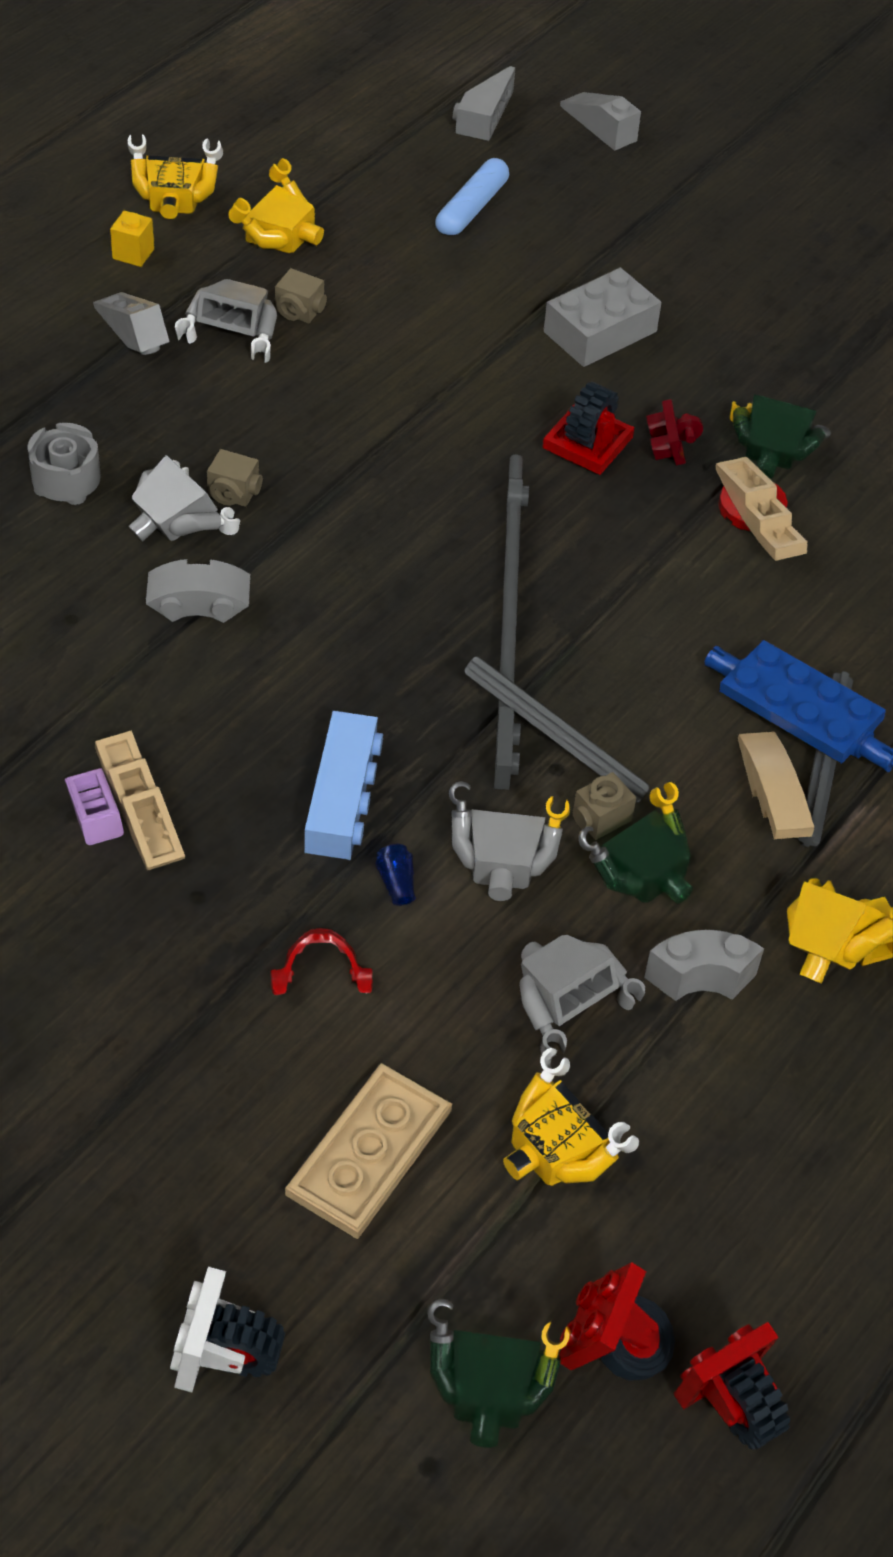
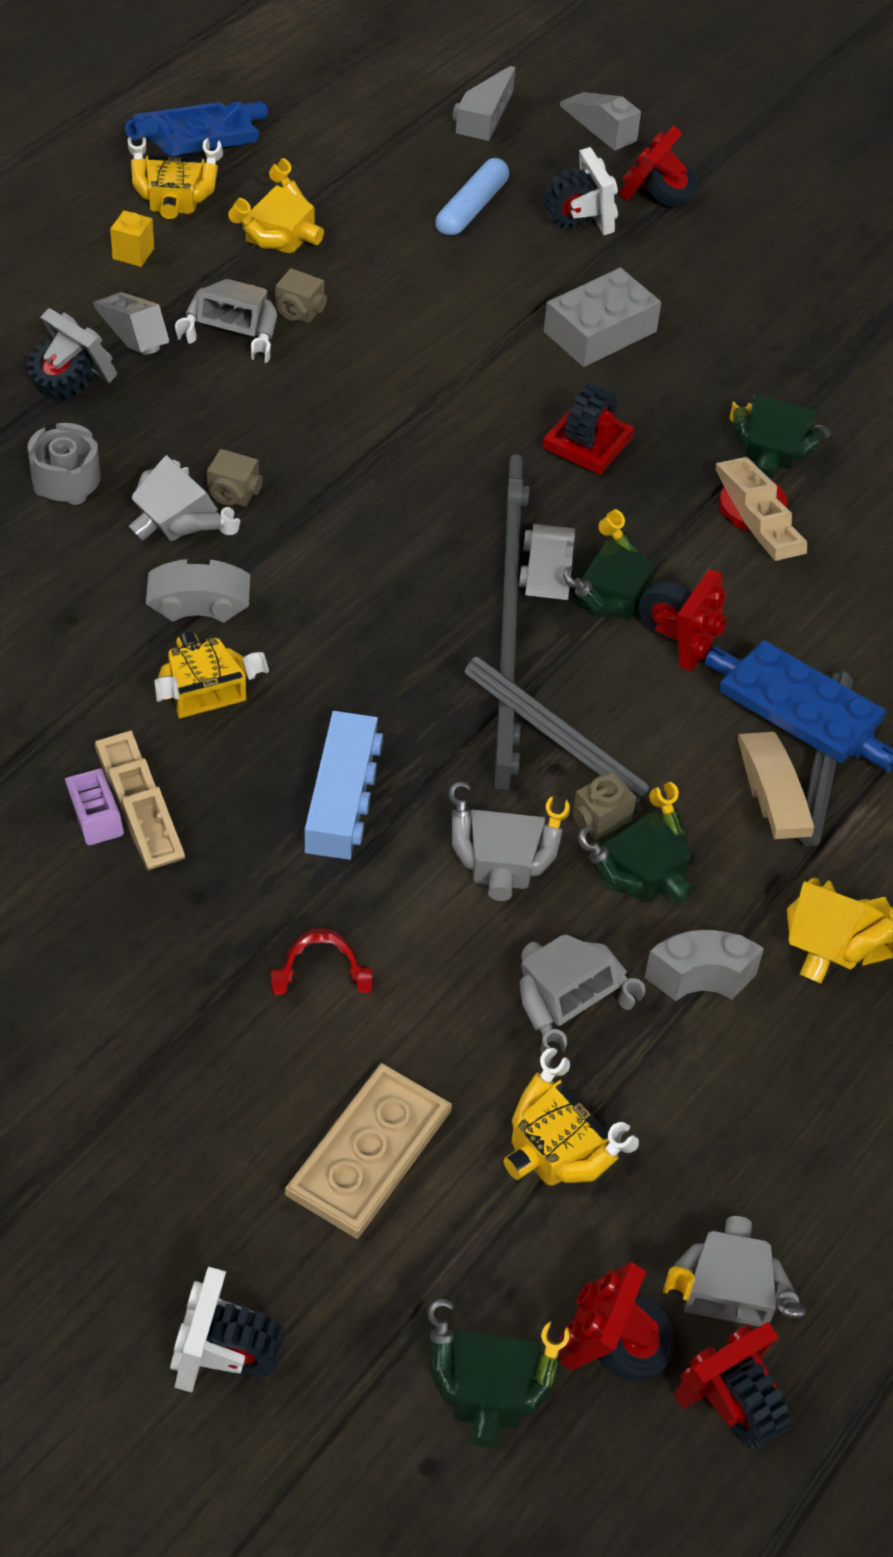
(69, 359): none -> plate
(186, 128): none -> blue plate
(206, 675): none -> yellow torso
(396, 871): clear blue cone -> none
(549, 555): none -> light grey brick
(583, 195): none -> plate
(616, 575): none -> clear green torso
(662, 173): none -> plate
(686, 429): dark red hips -> none
(686, 615): none -> red plate
(734, 1278): none -> light grey torso

